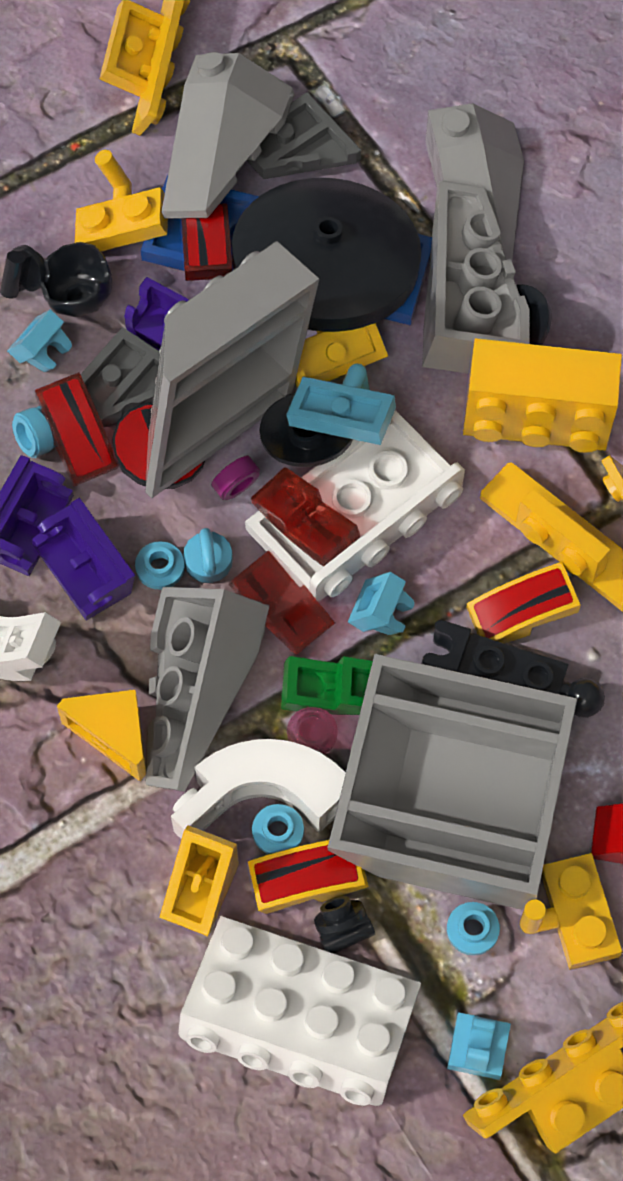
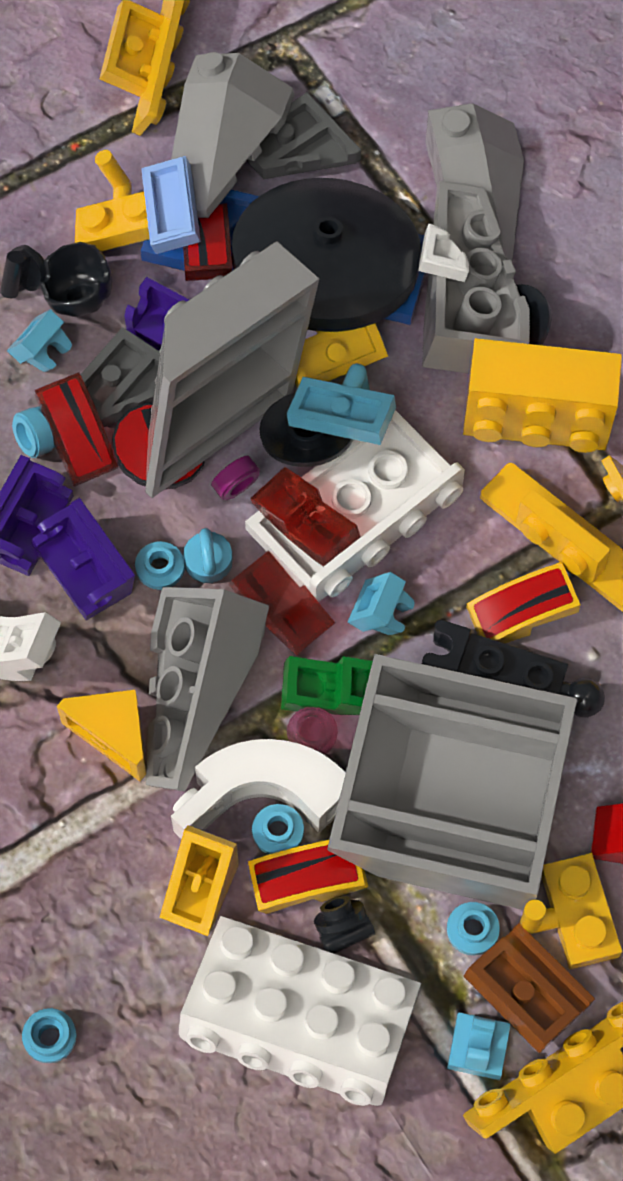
(38, 1024): none -> medium azure plate
(170, 205): none -> light blue tile
(442, 256): none -> white tile
(529, 987): none -> dark orange plate

